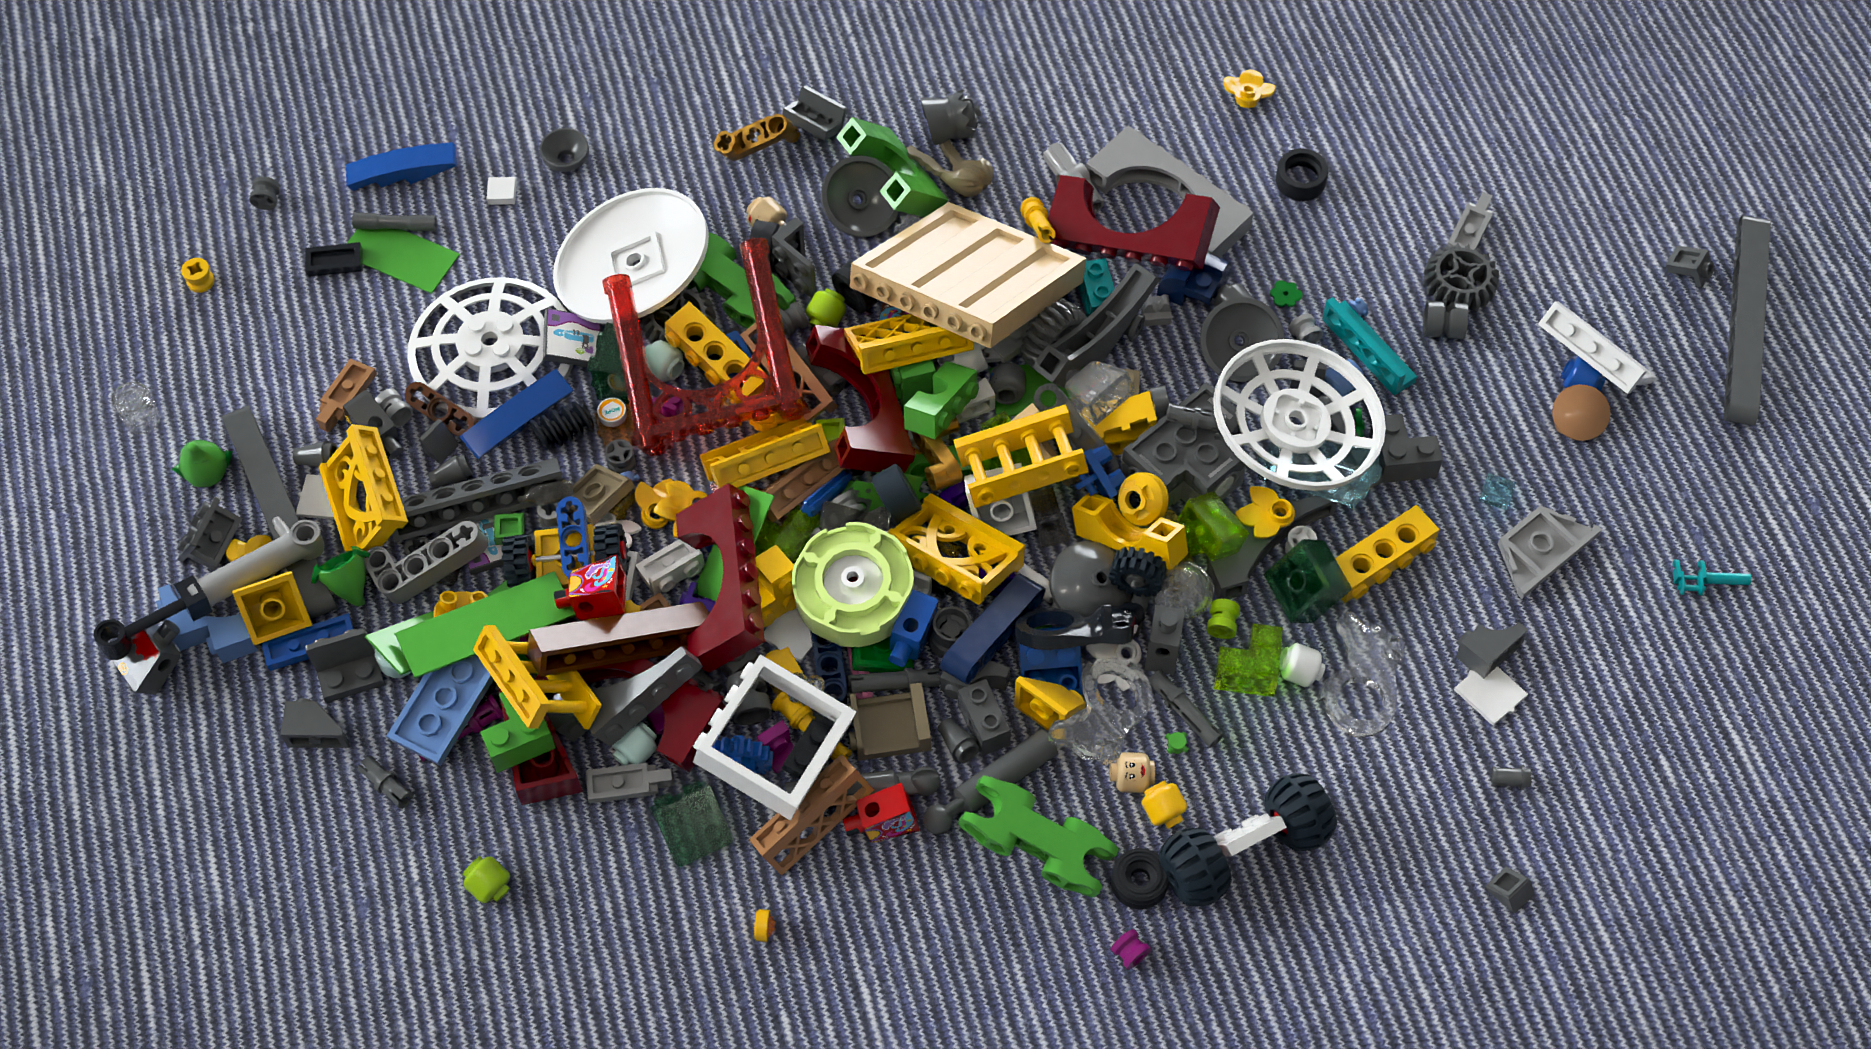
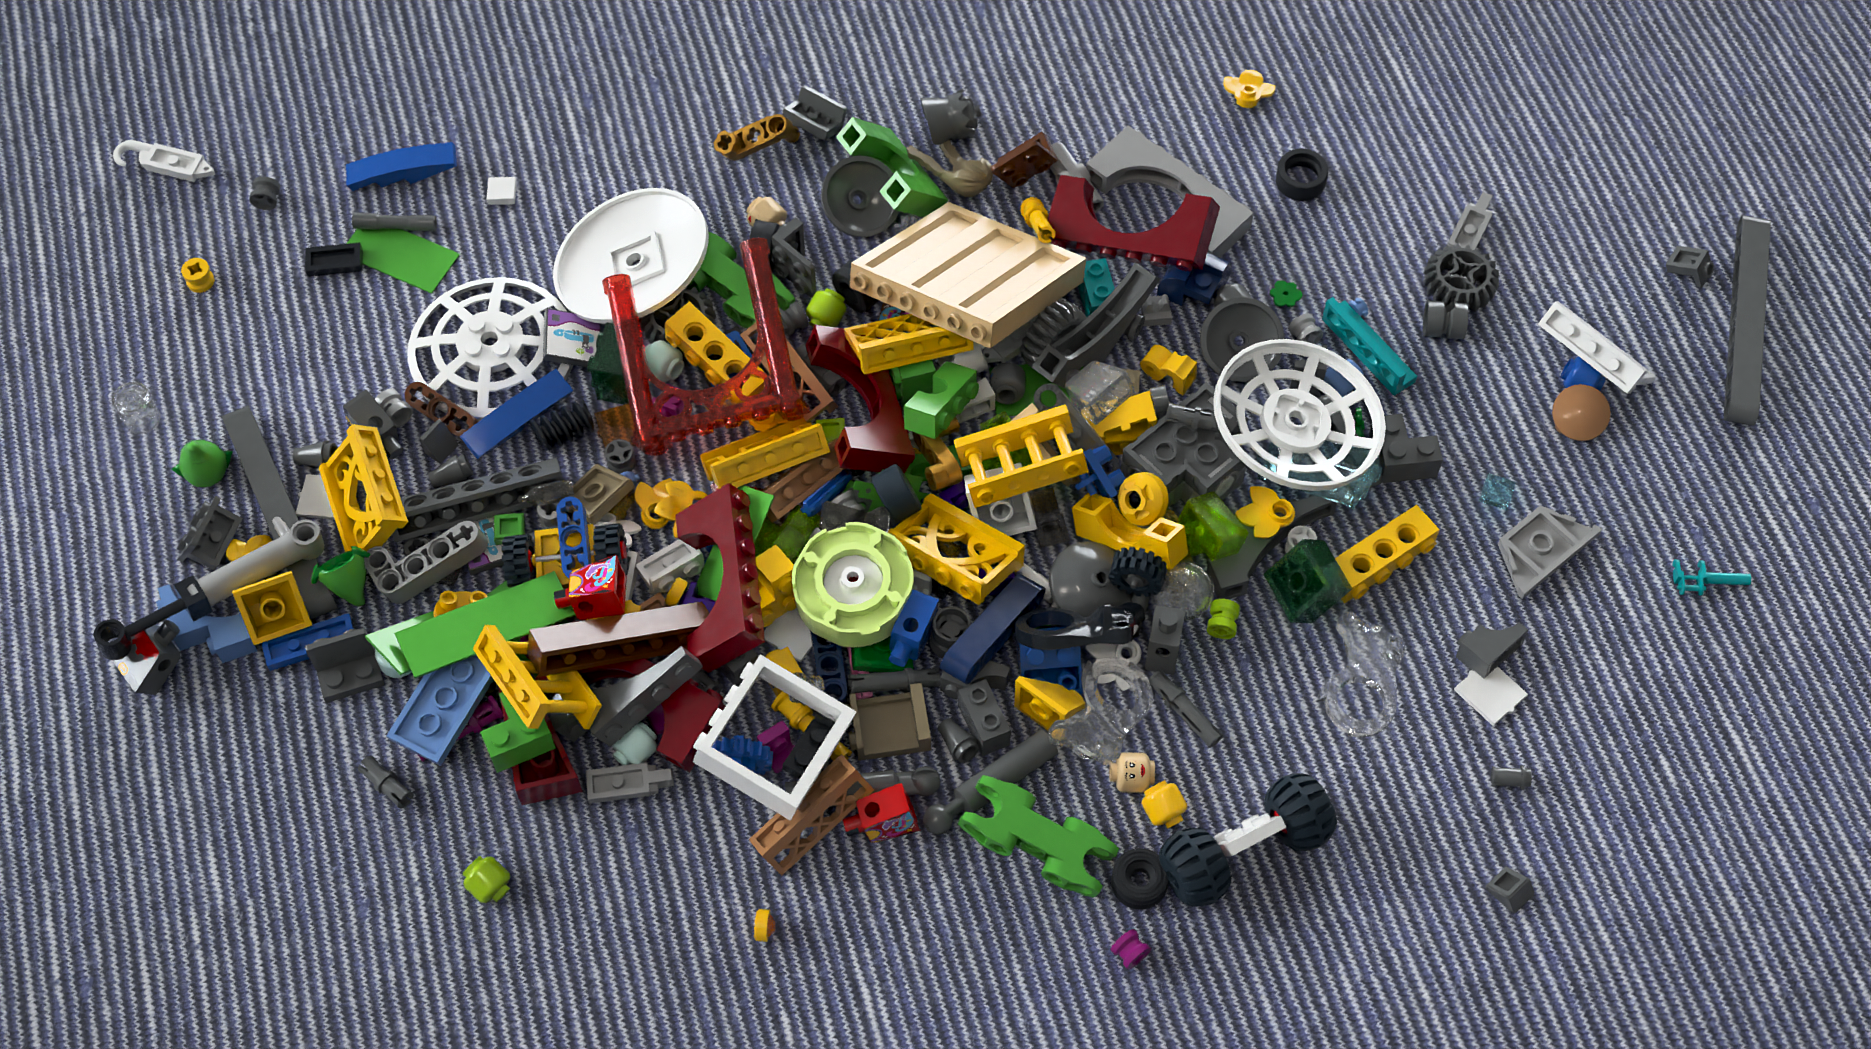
(166, 160): none -> white plate
(309, 726): dark grey slope -> none
(348, 384): medium nougat hinge -> none
(563, 142): dark grey piece -> none
(612, 412): white tile -> none
(675, 592): none -> yellow tile
(691, 822): clear green bracket -> none
(756, 704): dark grey wheel -> none
(1025, 161): none -> reddish brown bracket
(1161, 362): none -> yellow leg
(1176, 742): bright green piece -> none
(1253, 669): clear neon green brick -> none
(1301, 664): white head -> none

